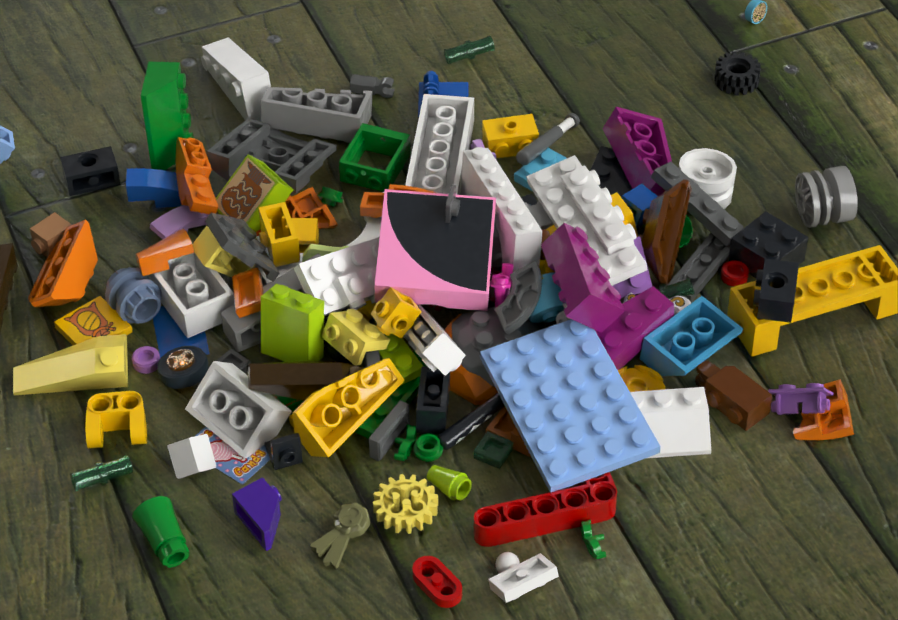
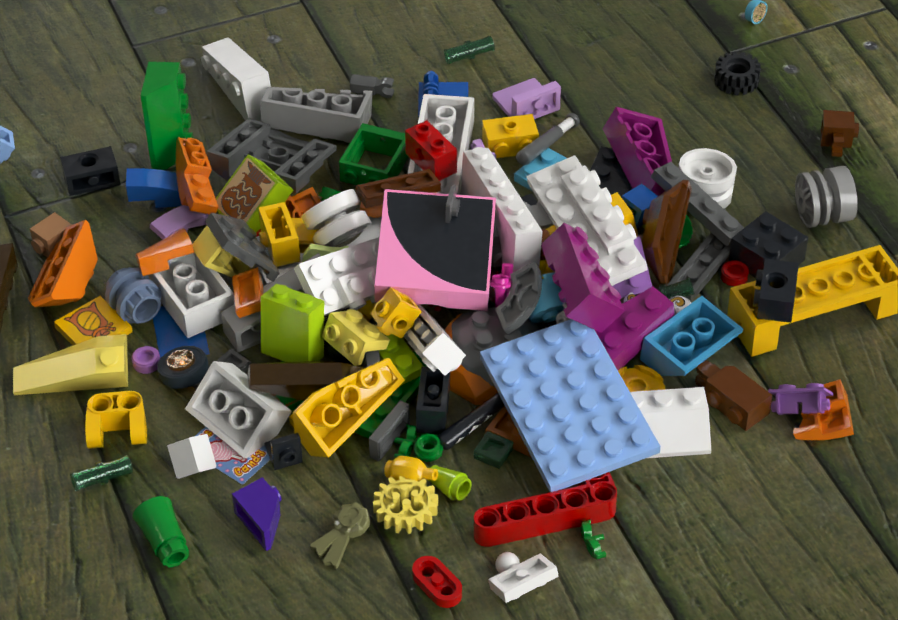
(335, 219): none -> white wheel
(372, 193): none -> reddish brown tile
(409, 468): none -> yellow plant
(431, 150): none -> red brick
(529, 98): none -> lavender bracket
(838, 130): none -> reddish brown brick

